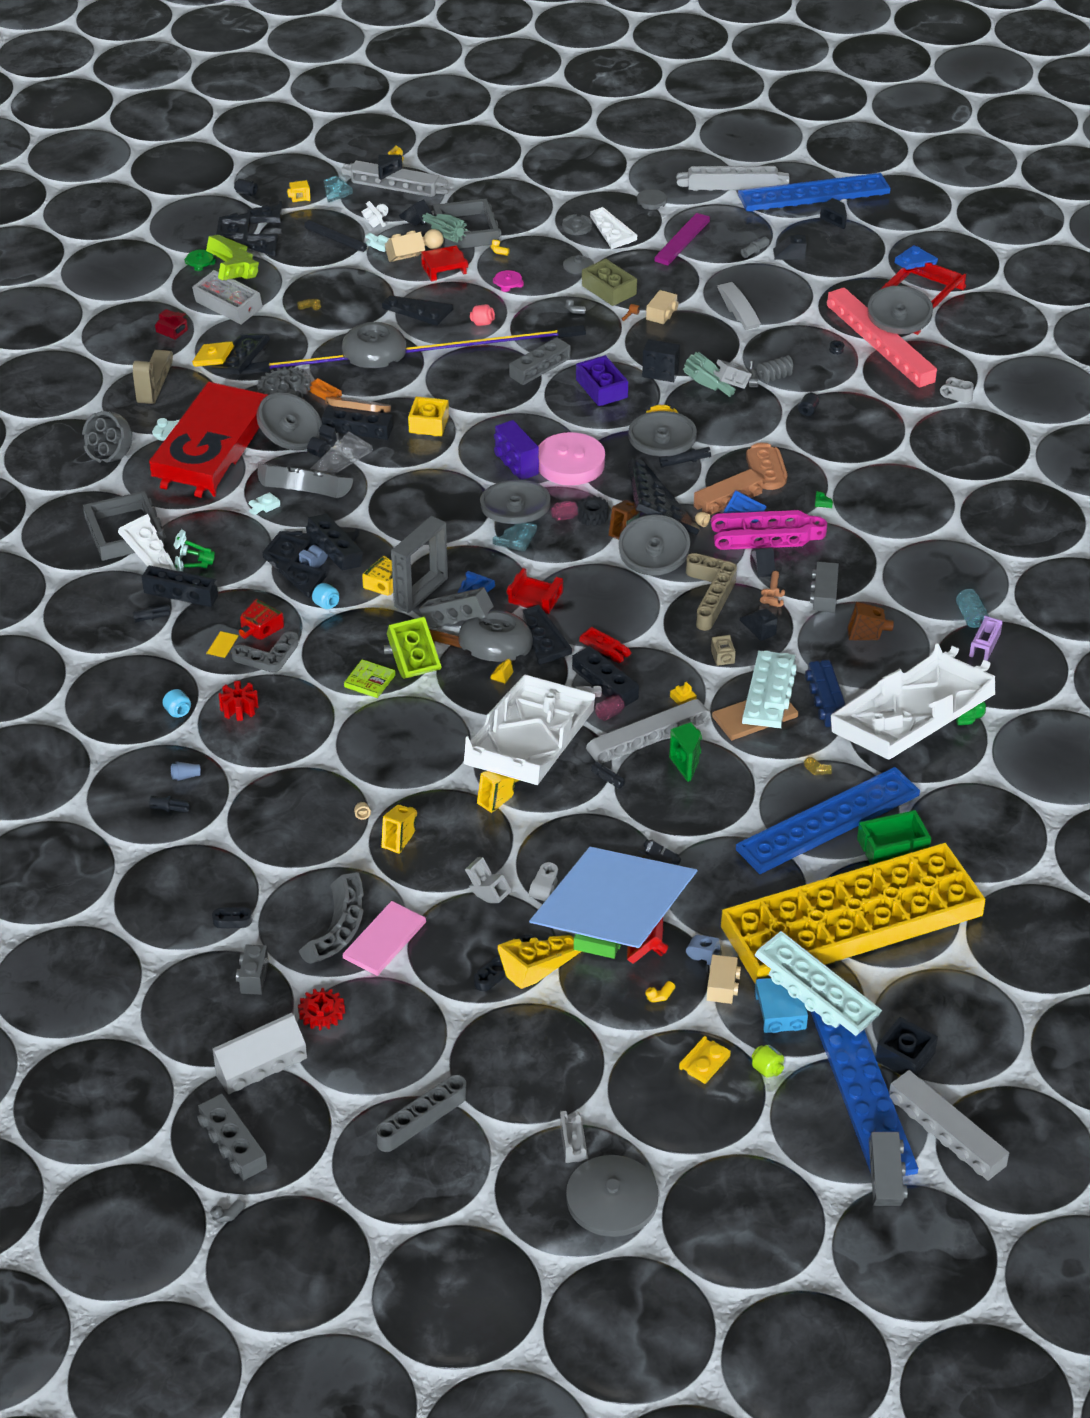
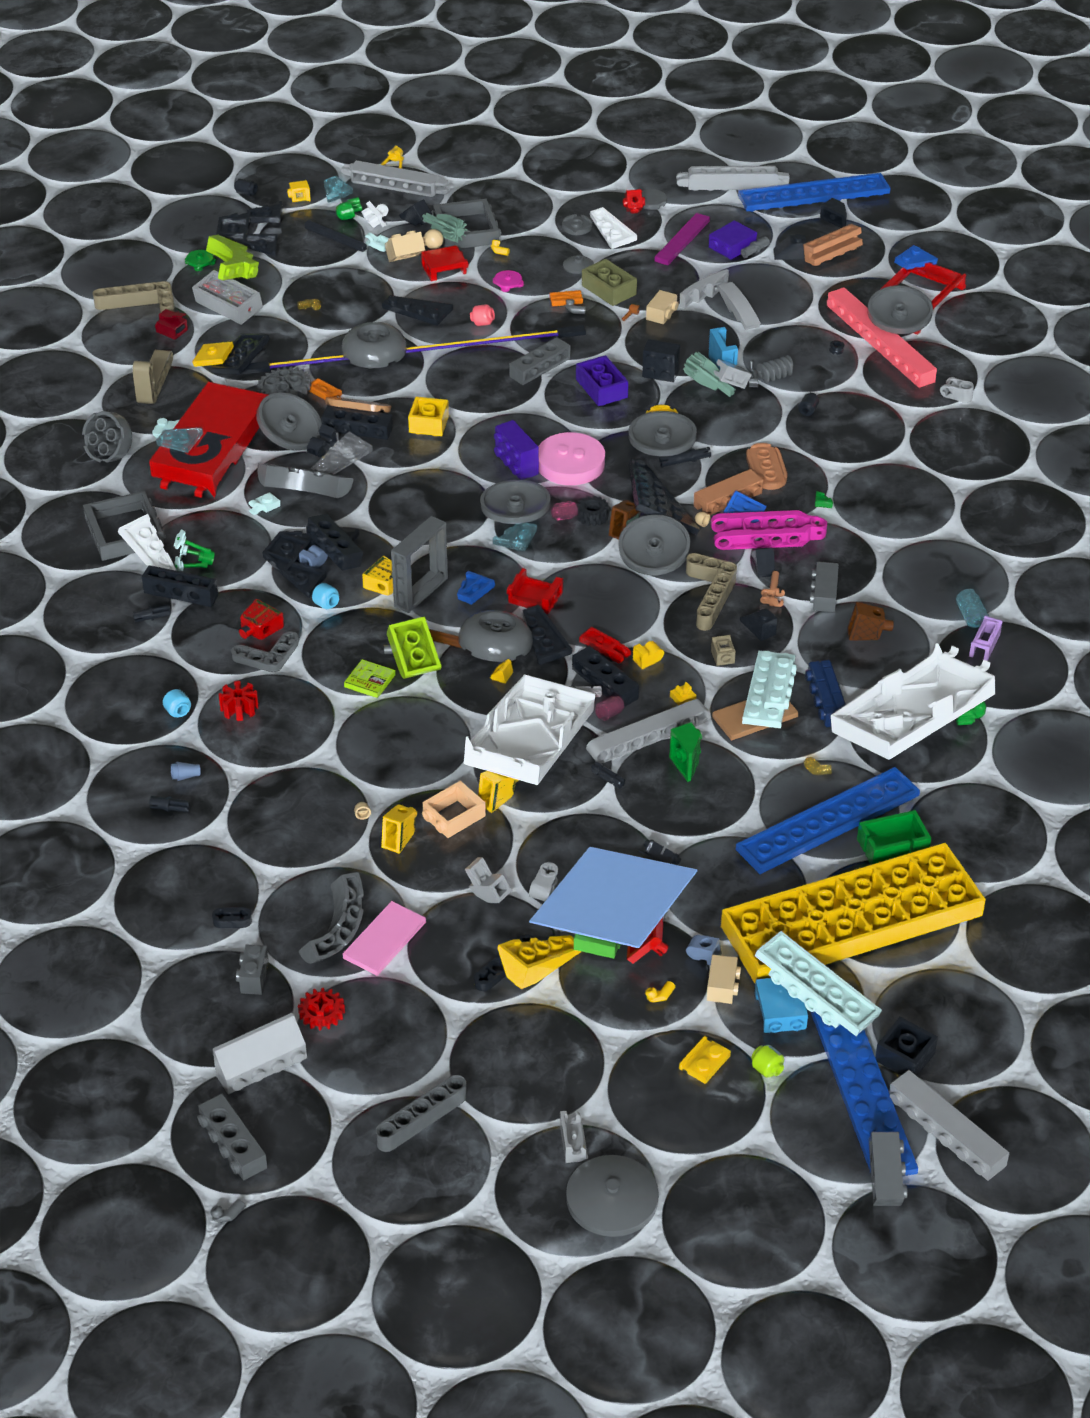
(135, 296): none -> dark tan beam
(179, 439): none -> clear light blue wing
(222, 644): yellow sticker -> none
(347, 209): none -> green piece
(388, 165): black slope -> none
(456, 607): dark grey brick -> none
(456, 792): none -> light nougat window
(560, 298): none -> orange tile
(633, 201): none -> red brick
(649, 654): none -> yellow leg
(703, 288): none -> light grey slope
(718, 347): none -> dark azure panel
(731, 239): none -> dark purple brick
(832, 244): none -> nougat brick

